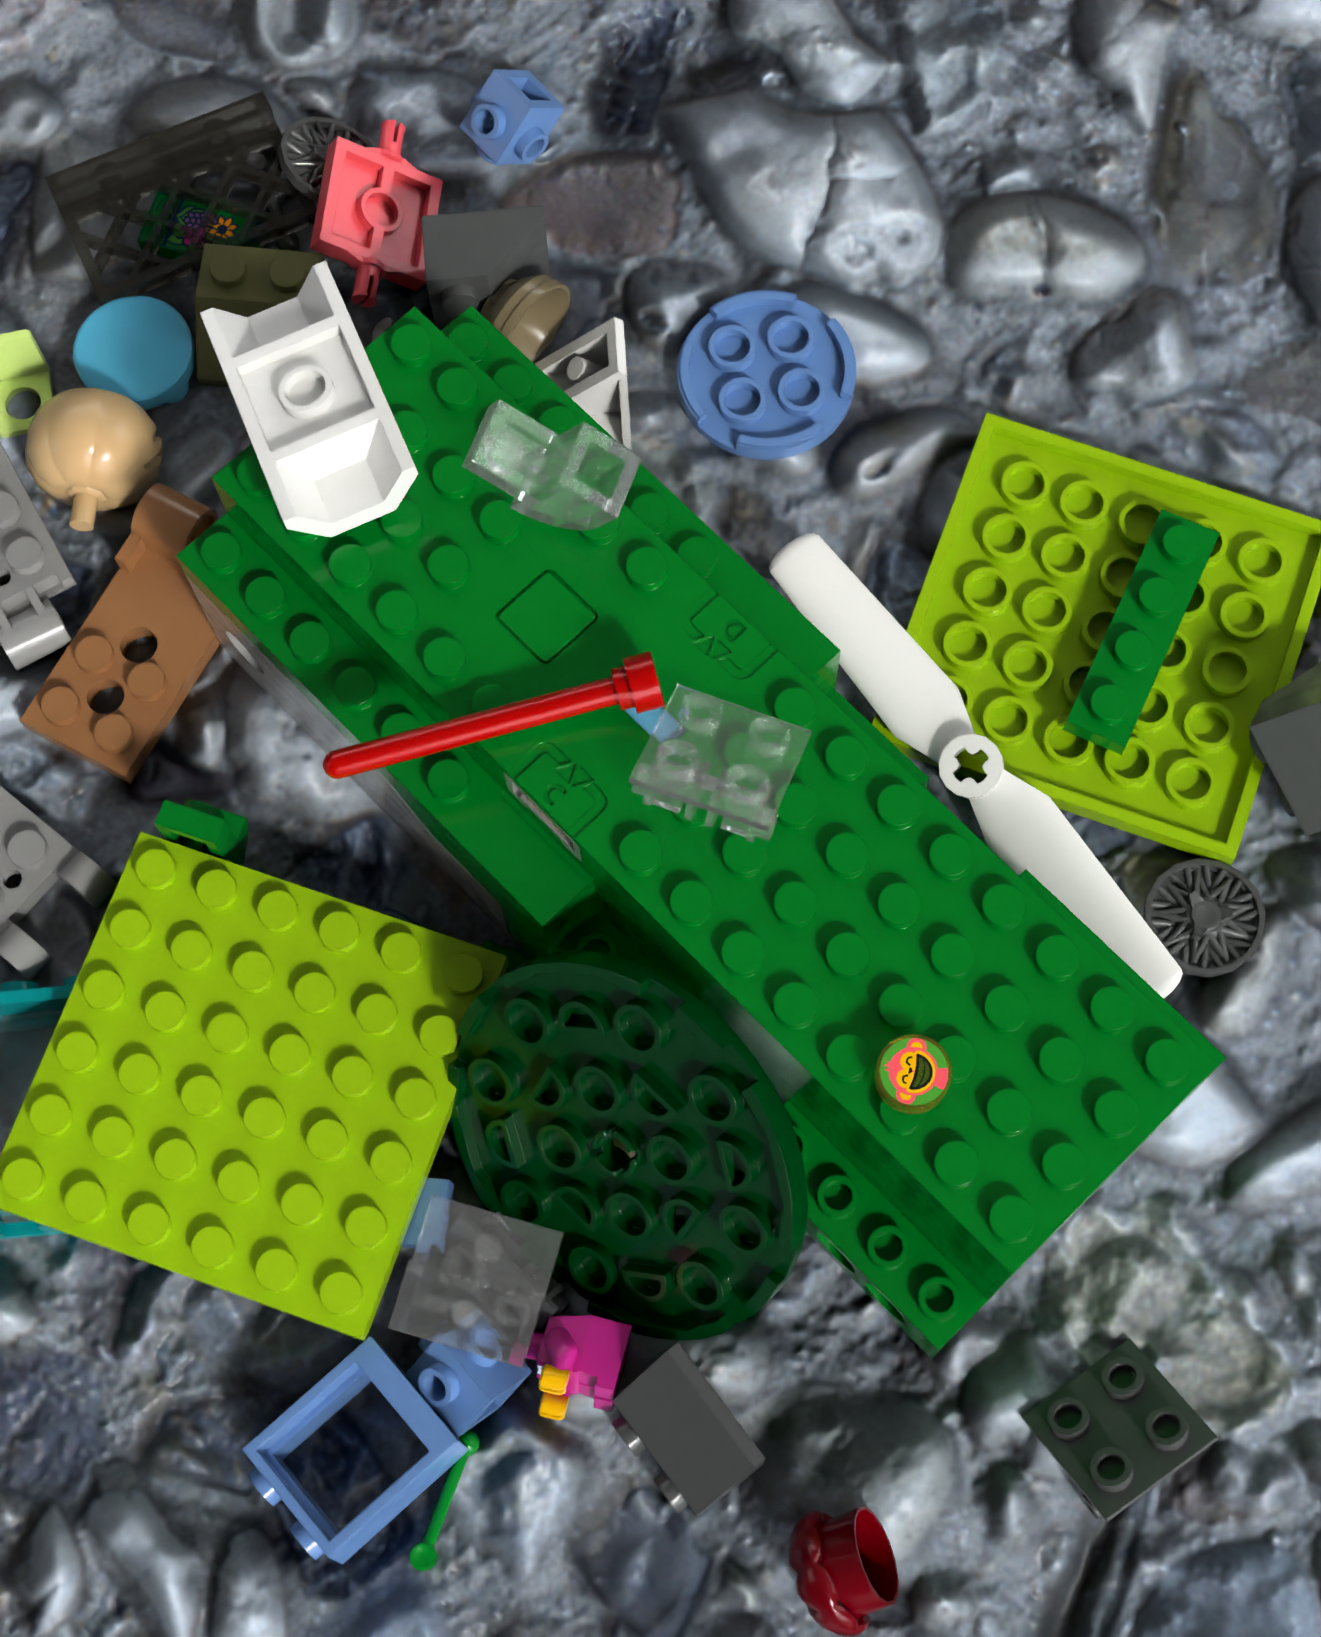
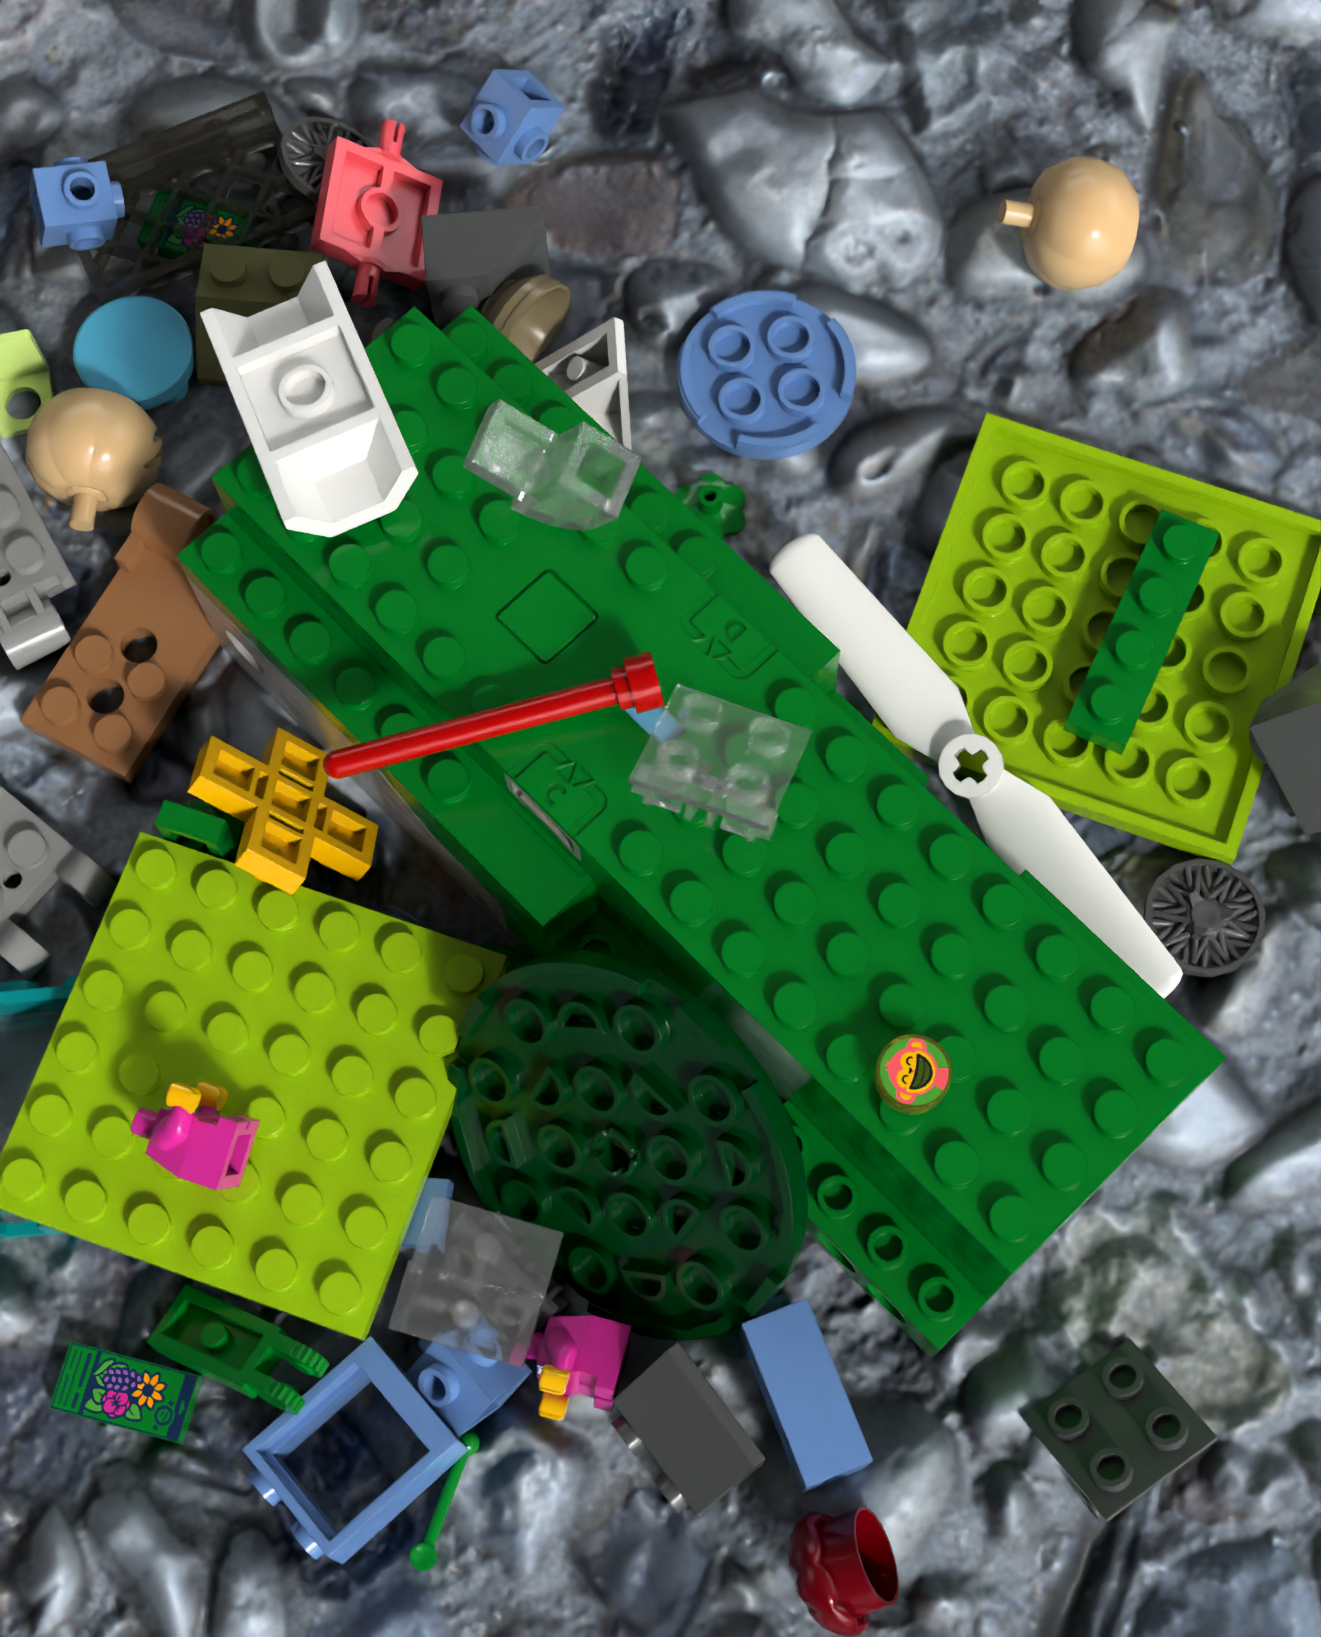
(75, 203): none -> medium blue brick
(126, 1392): none -> tile
(198, 1142): none -> dark pink piece
(233, 1347): none -> green hinge
(283, 810): none -> yellow plate
(721, 514): none -> green plant
(803, 1393): none -> medium blue window
(1076, 222): none -> tan piece

